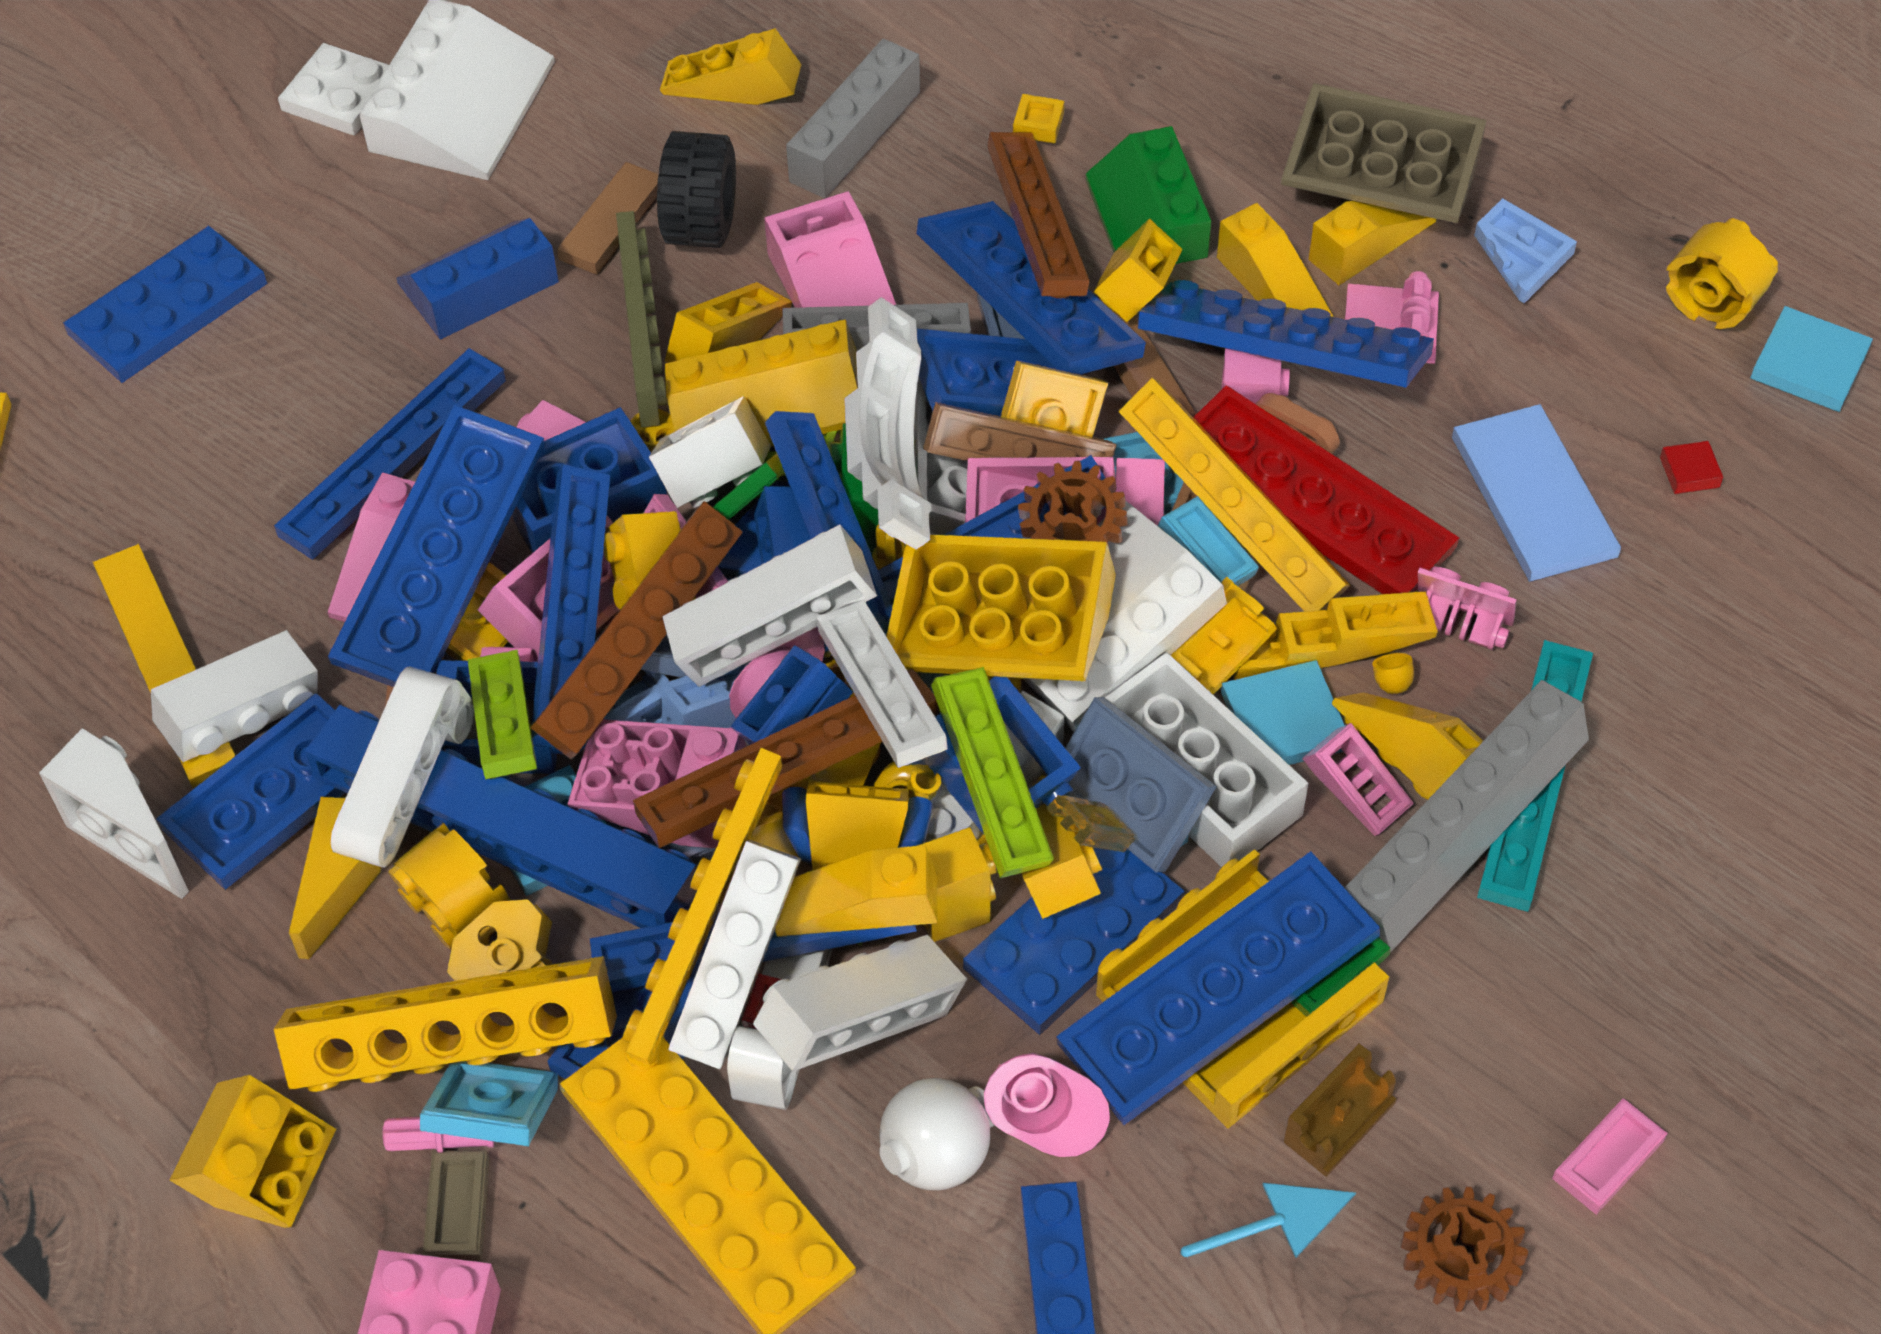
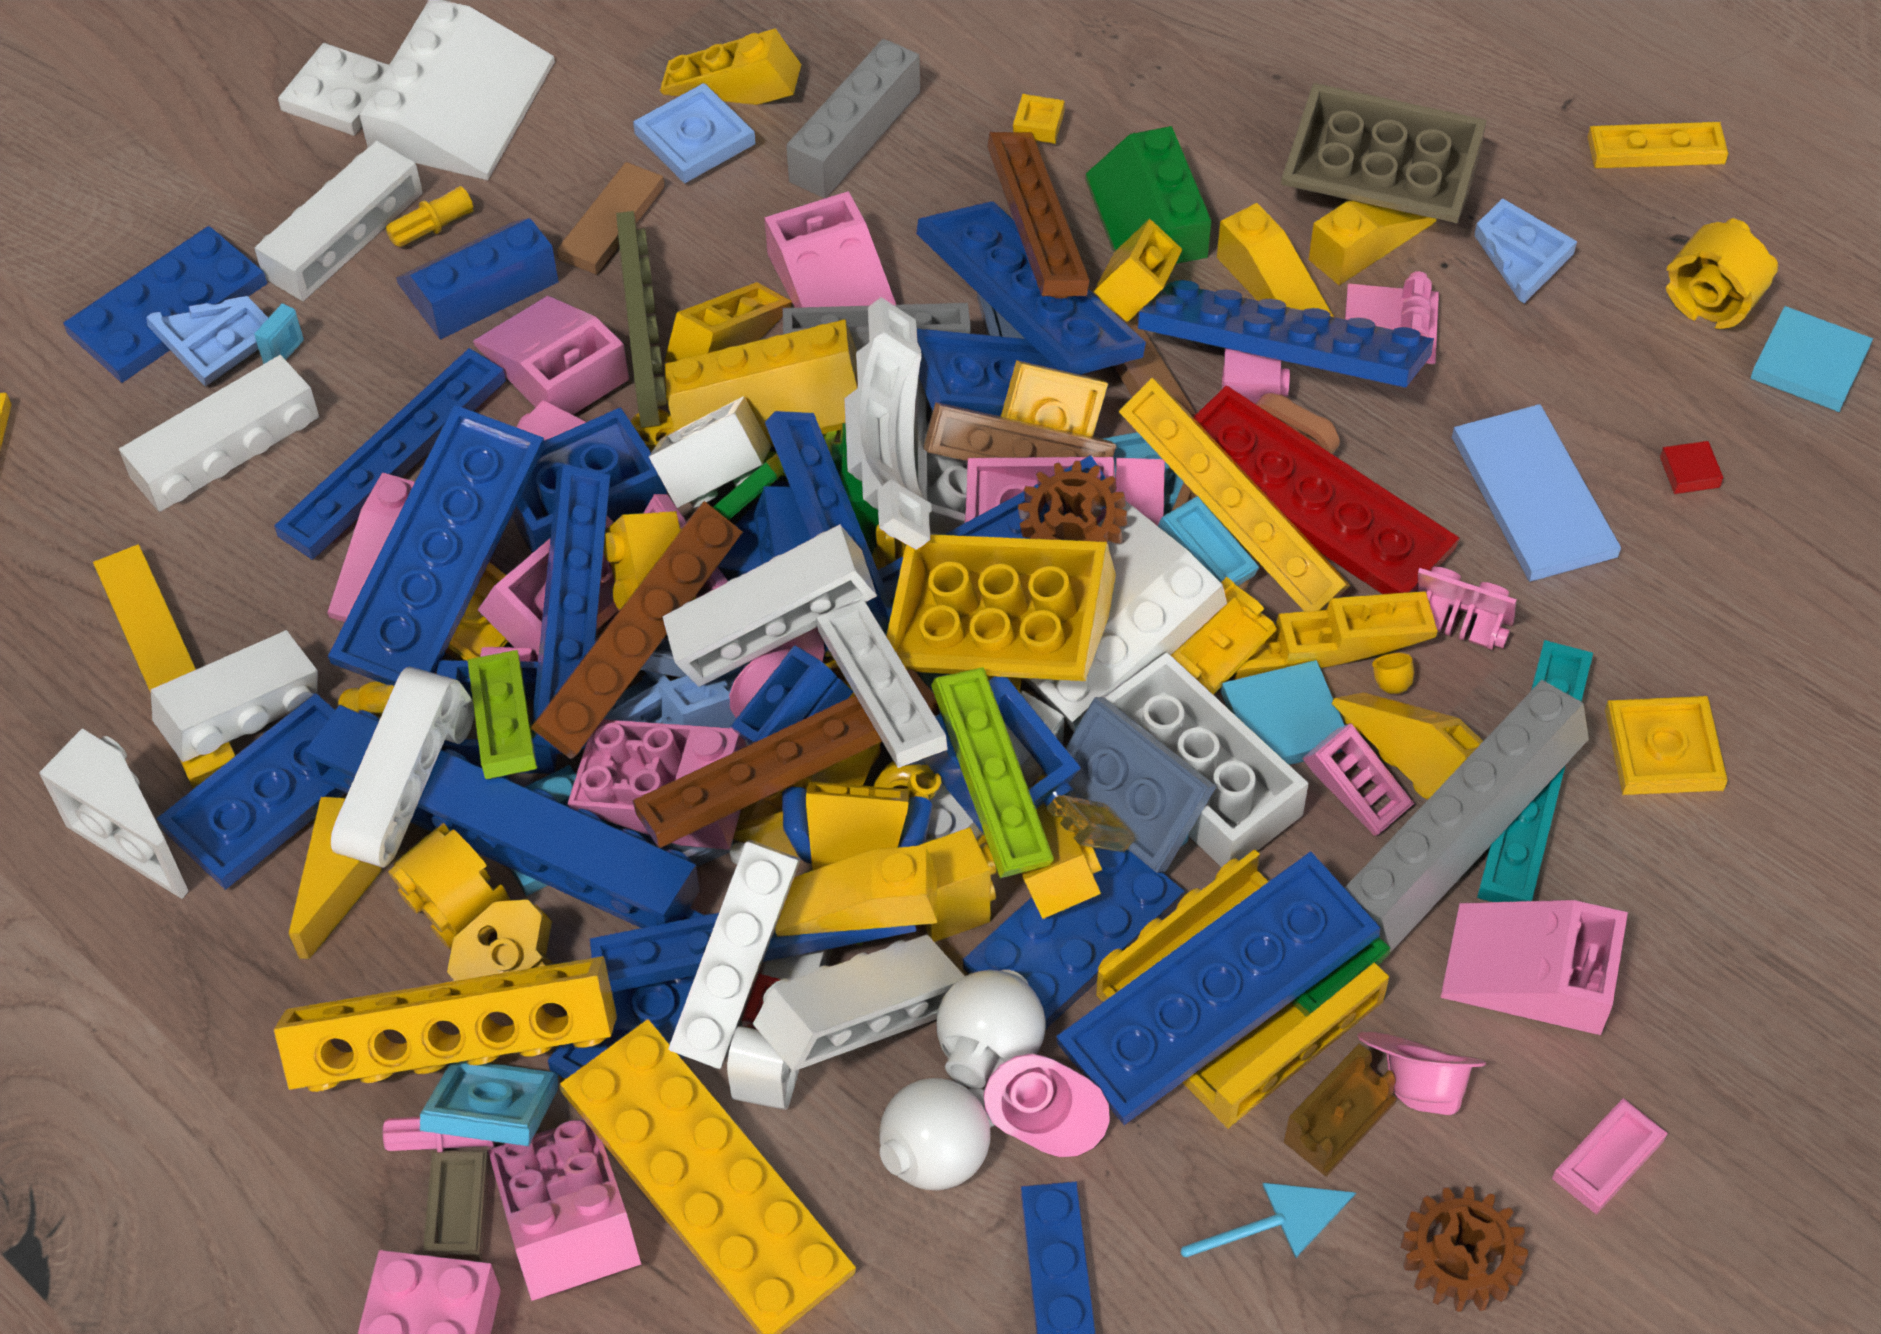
(211, 336): none -> light blue wing
(219, 433): none -> white brick
(253, 1152): yellow slope -> none
(279, 334): none -> medium azure tile
(339, 220): none -> white brick
(370, 698): none -> yellow axle
(430, 217): none -> yellow axle
(557, 355): none -> bright pink slope
(563, 1209): none -> bright pink slope
(692, 927): yellow plate -> none
(694, 133): none -> light blue plate
(696, 189): black tyre -> none
(988, 1022): none -> white brick
(1423, 1075): none -> bright pink piece
(1537, 960): none -> bright pink slope
(1657, 145): none -> yellow tile
(1665, 745): none -> yellow tile

